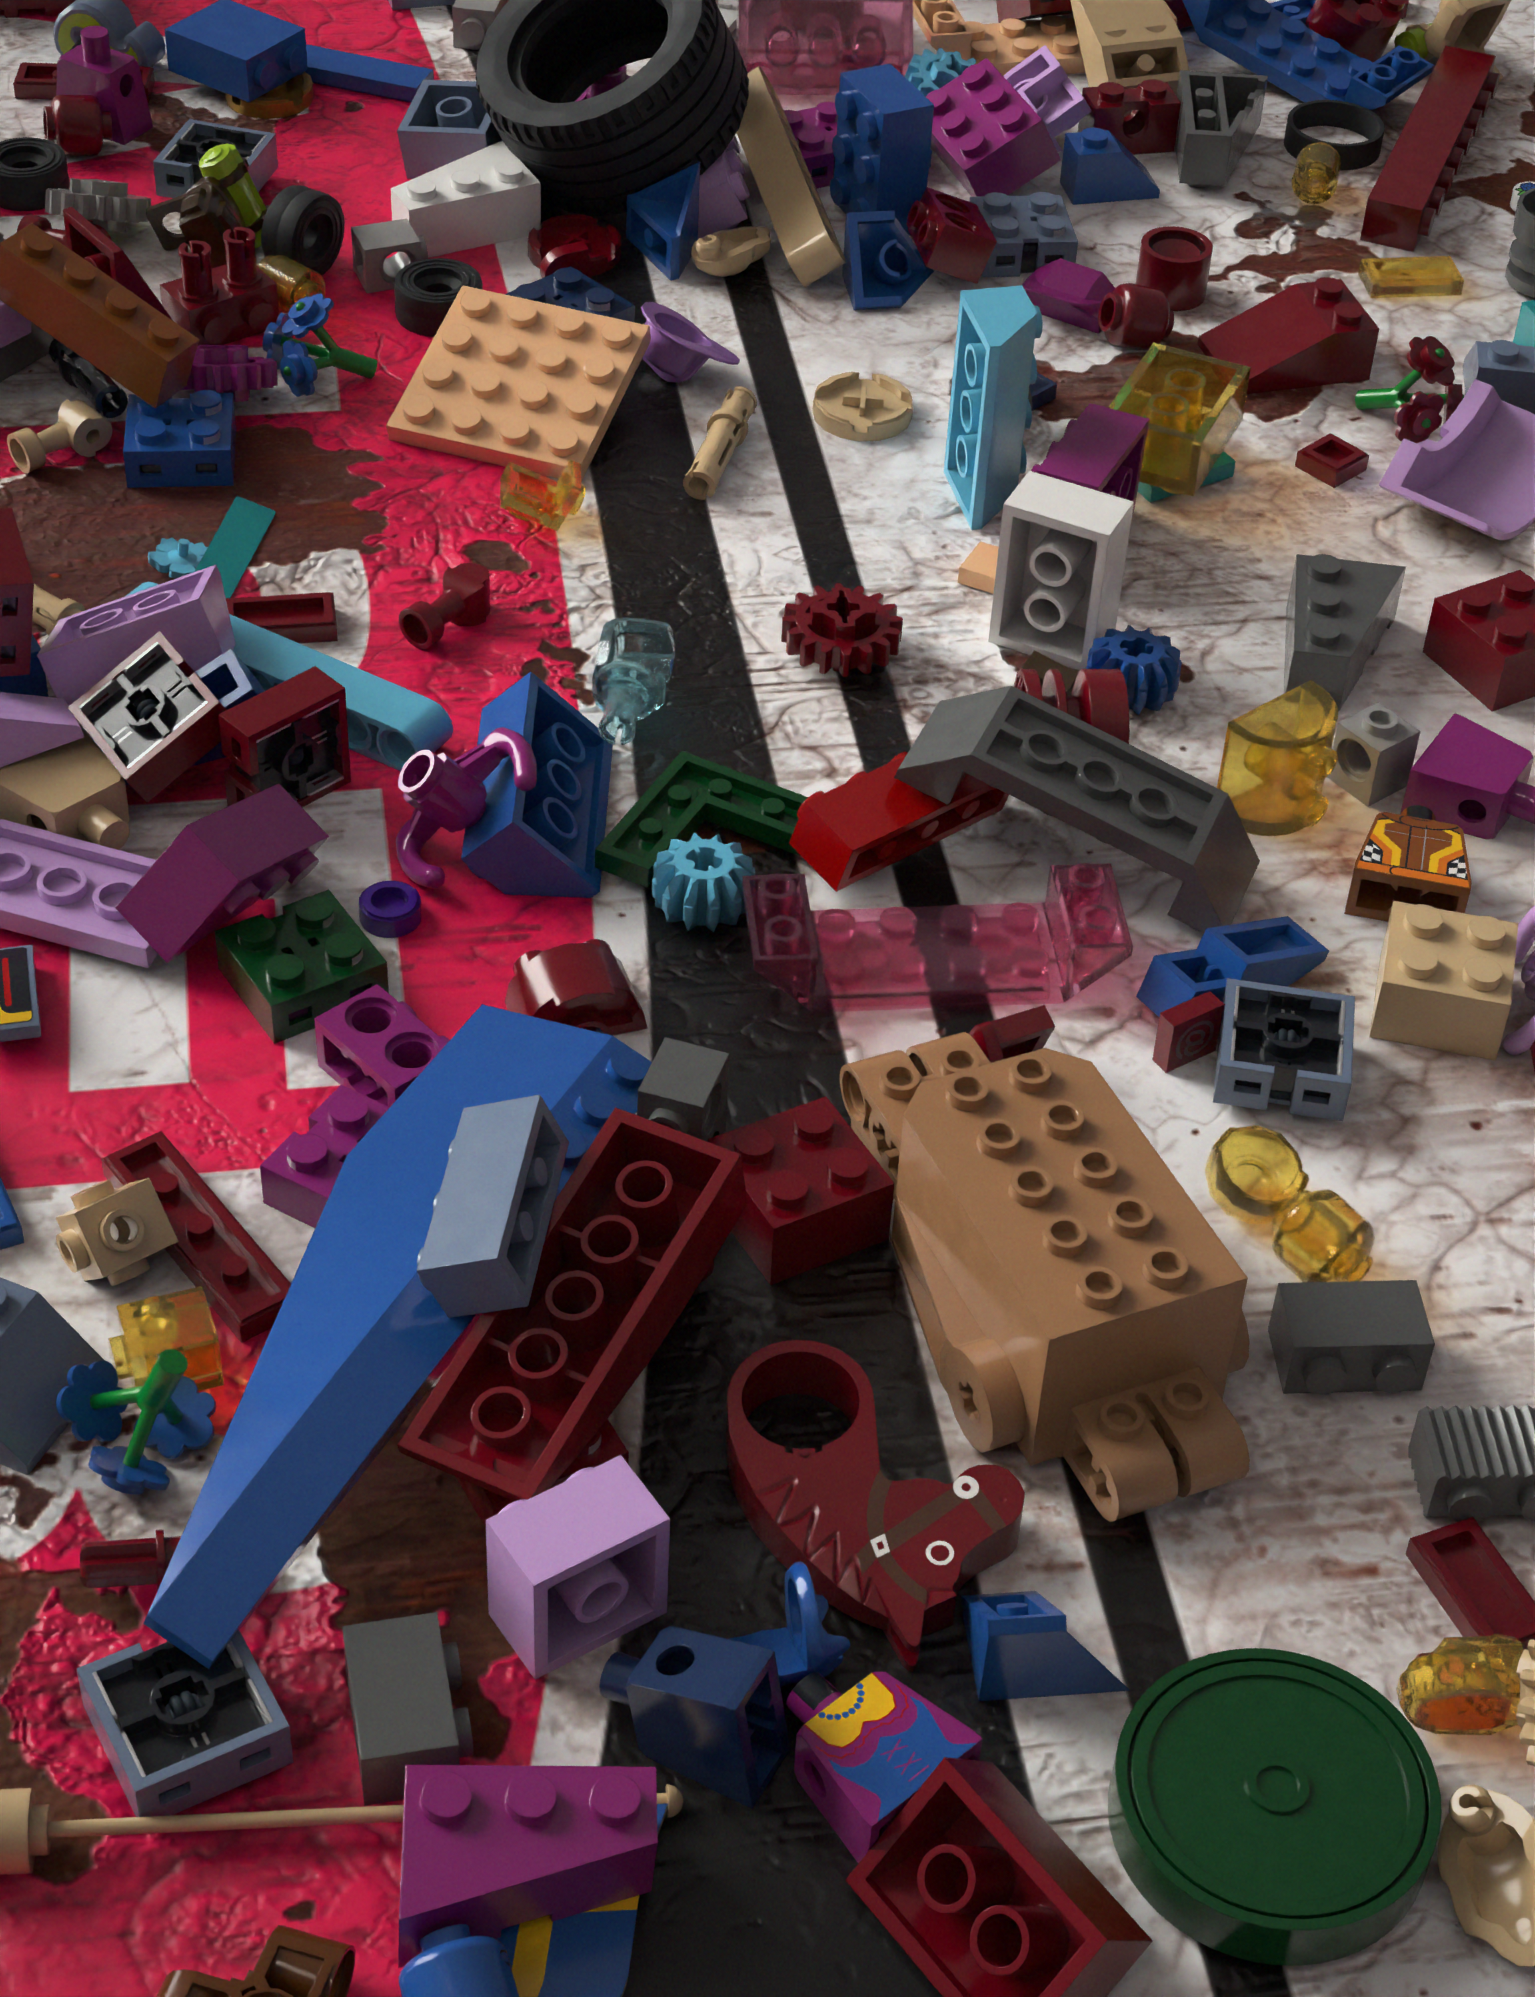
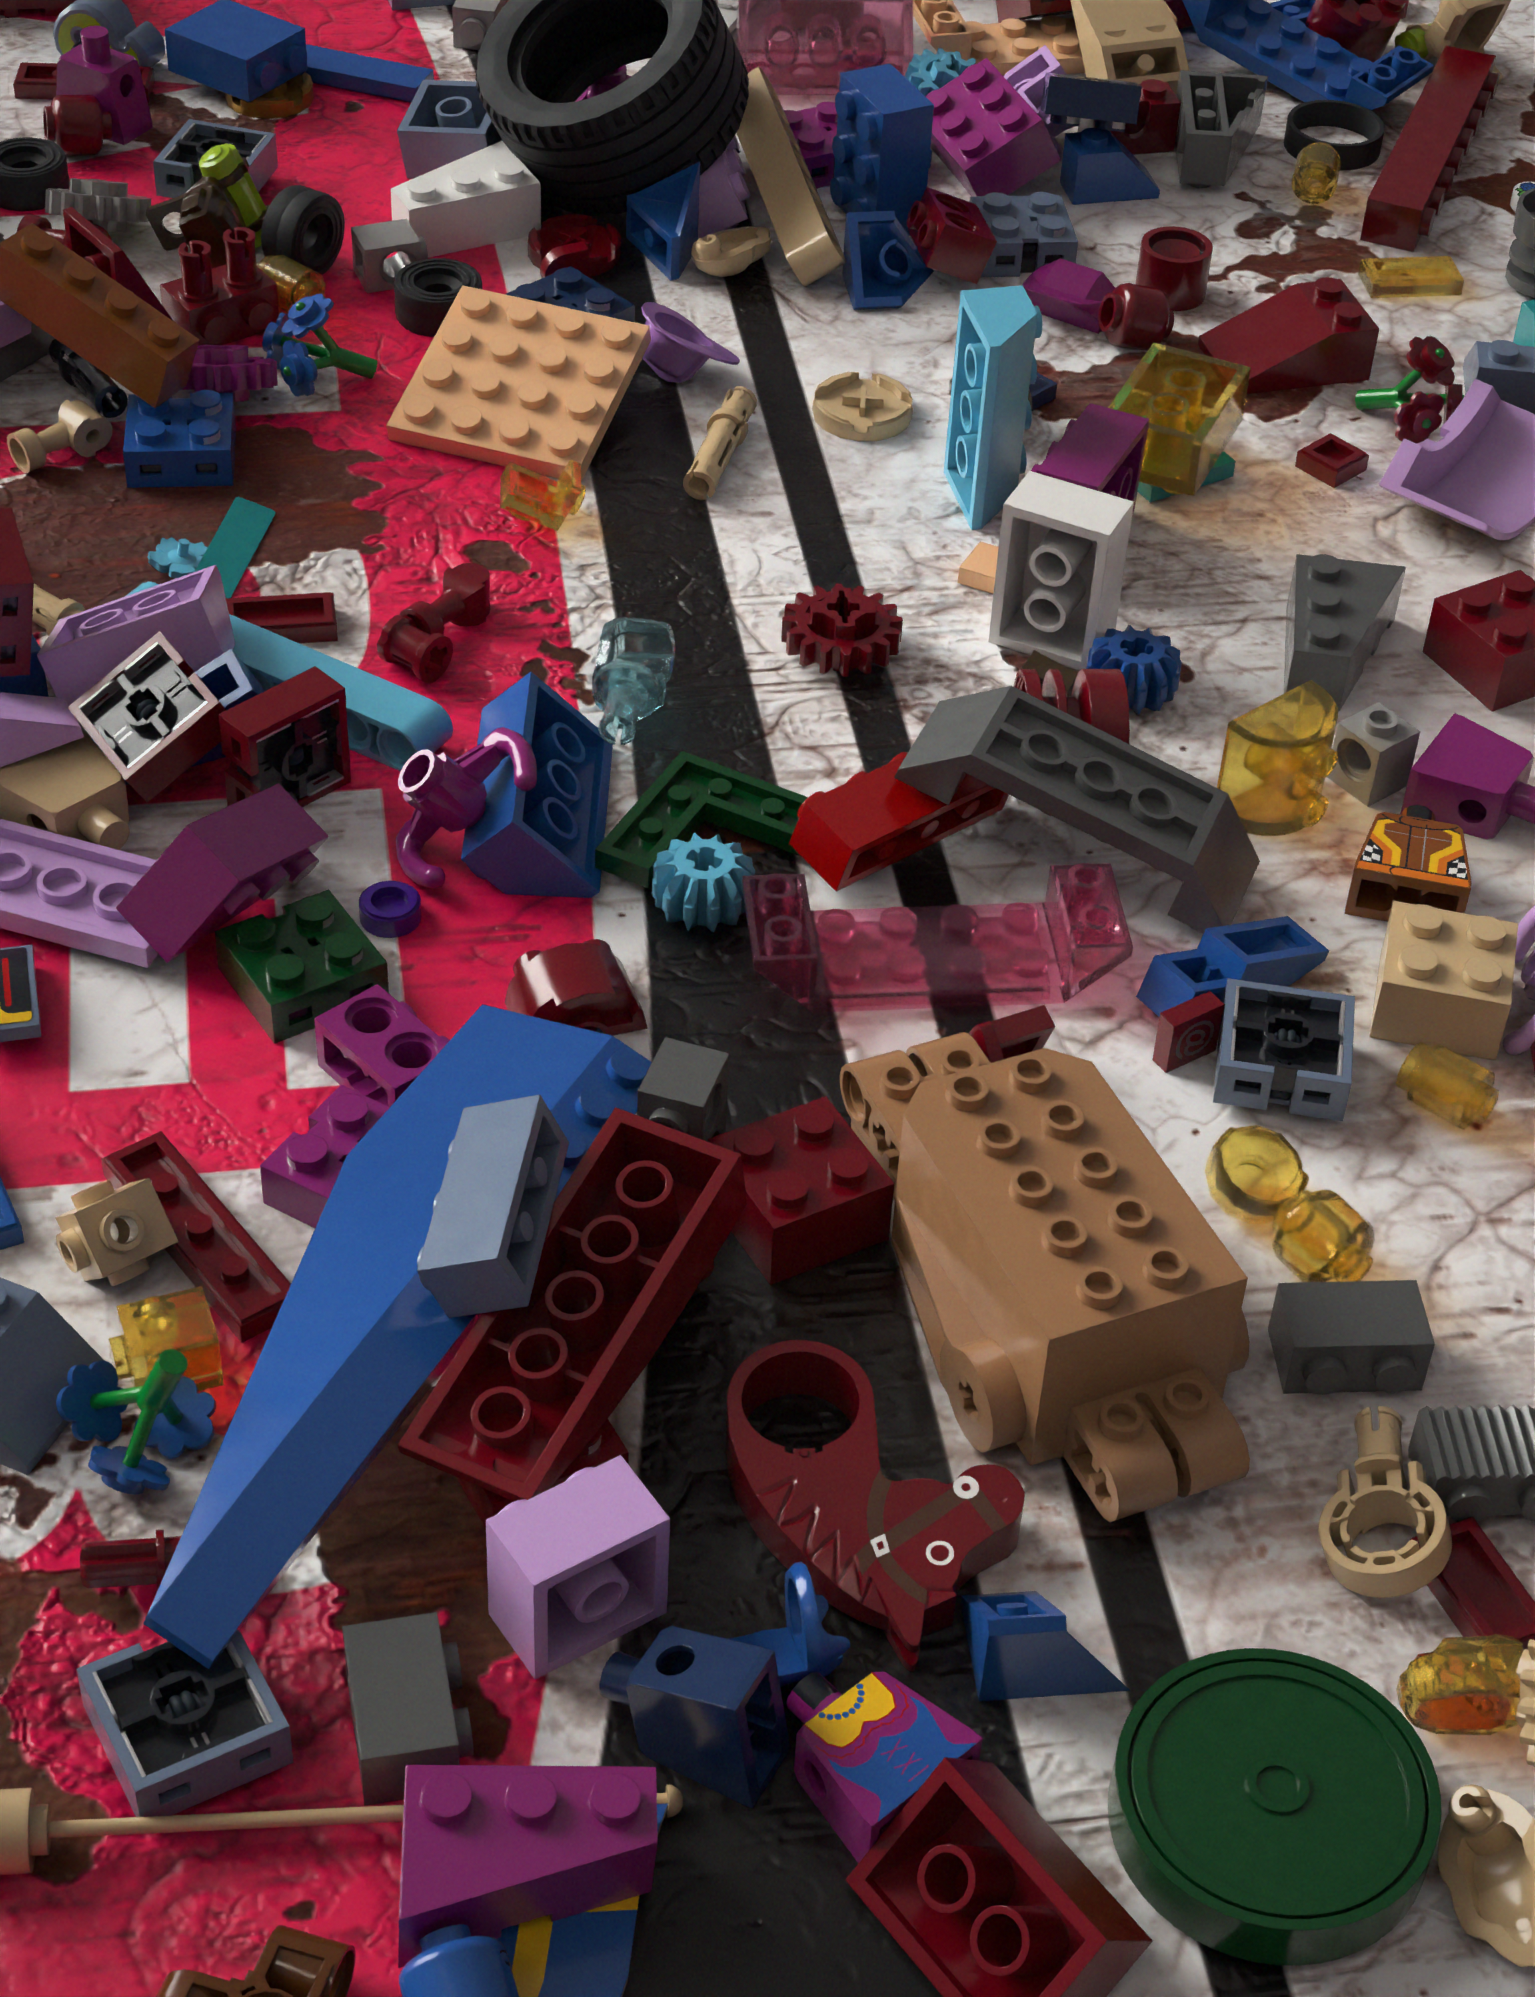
(415, 648): none -> dark red bush
(1104, 100): none -> dark blue piece
(1382, 1500): none -> tan pin
(1448, 1085): none -> clear yellow brick

